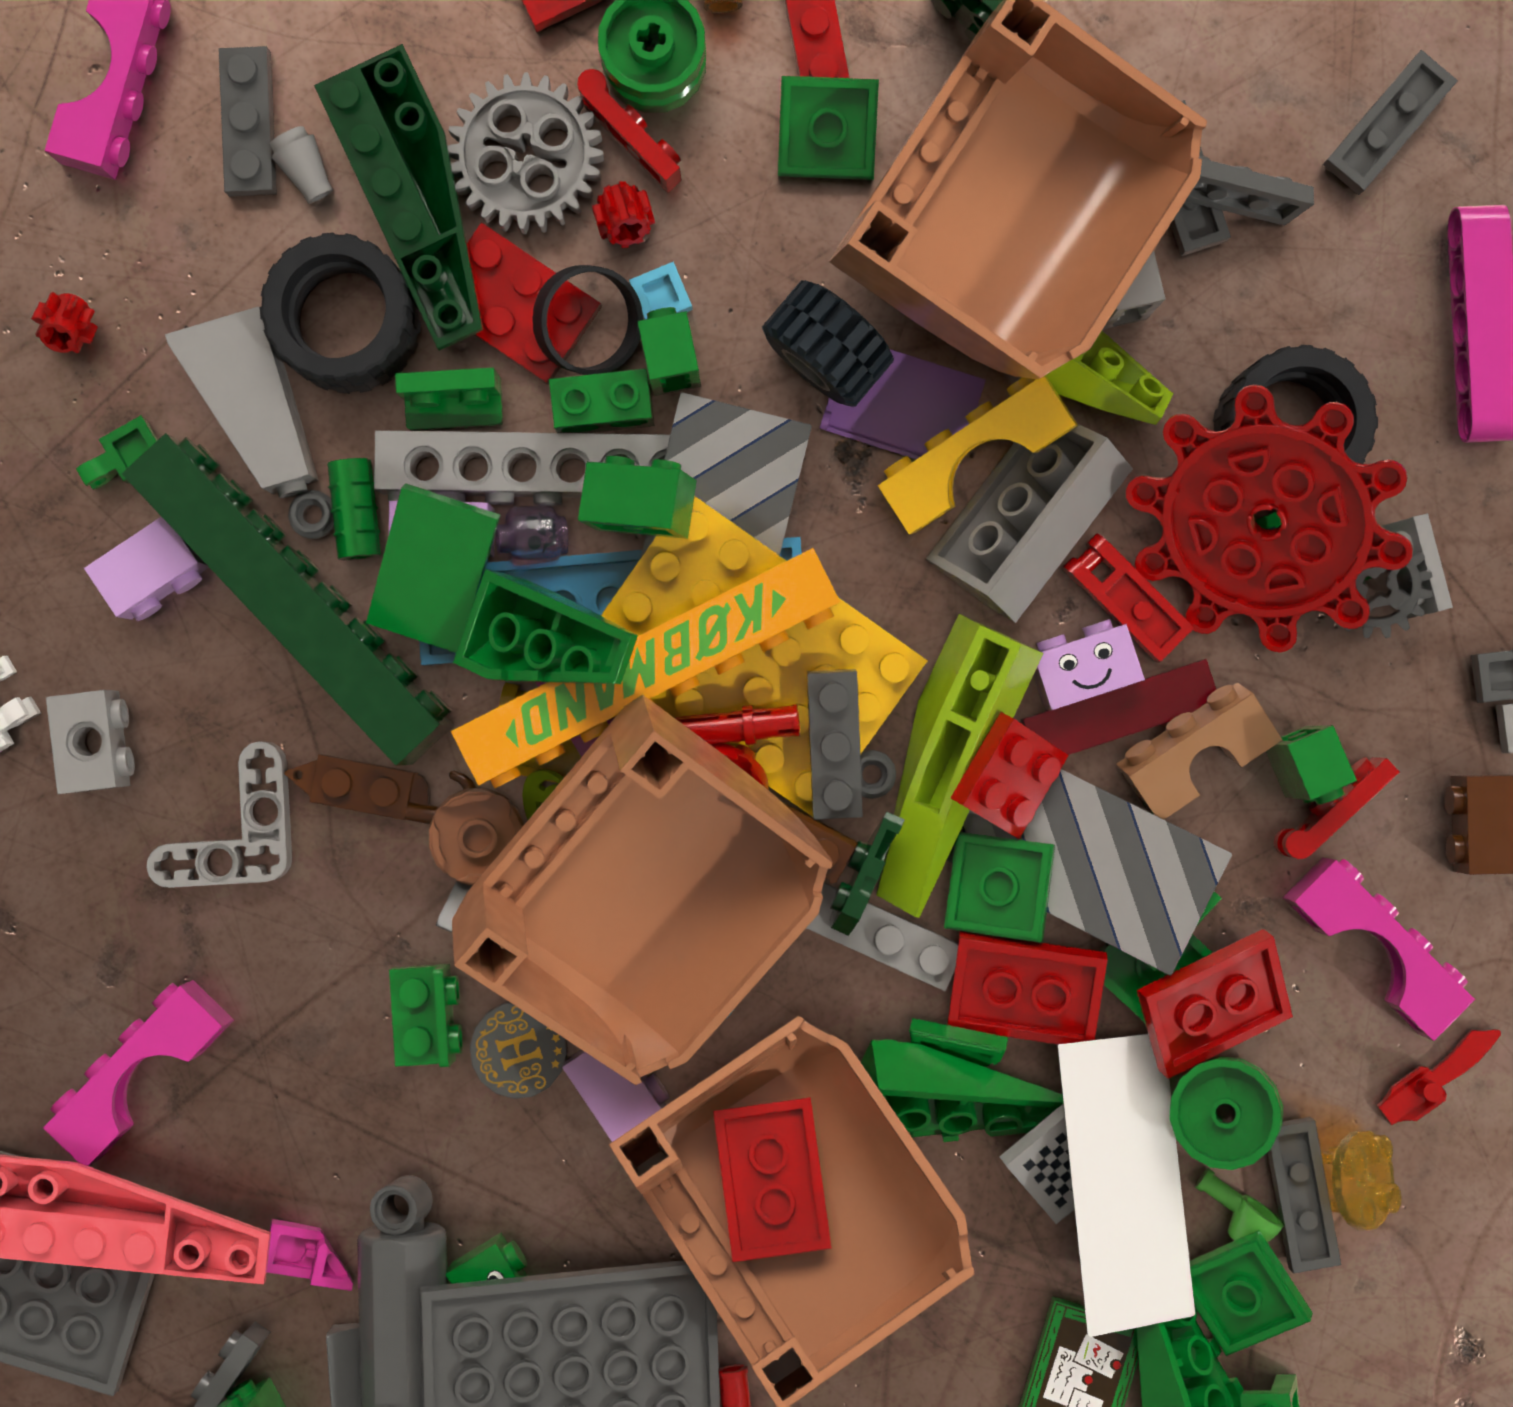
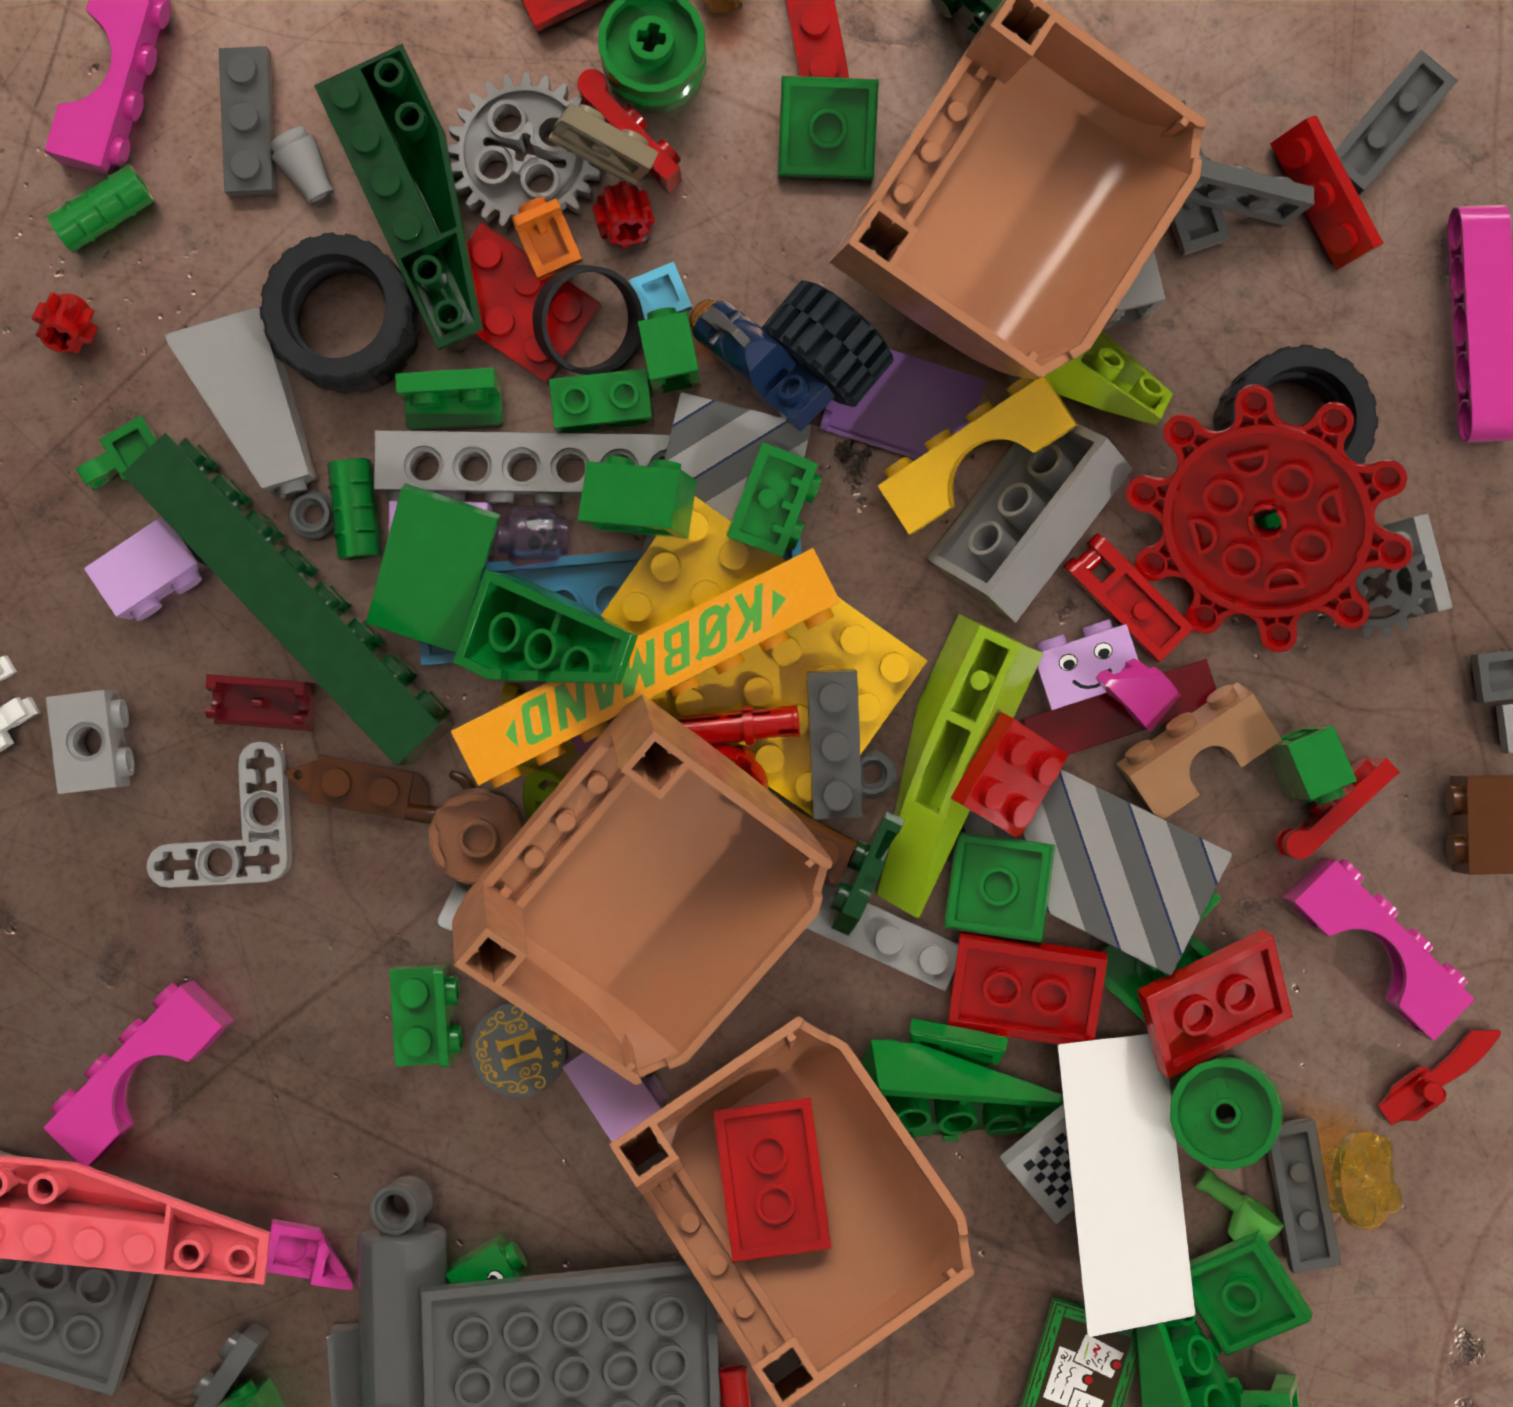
(100, 208): none -> green axle
(261, 702): none -> dark red hinge
(546, 237): none -> orange bracket
(614, 151): none -> dark tan plate
(759, 362): none -> dark blue plate
(773, 500): none -> green bracket
(1142, 691): none -> dark pink slope
(1337, 208): none -> red plate

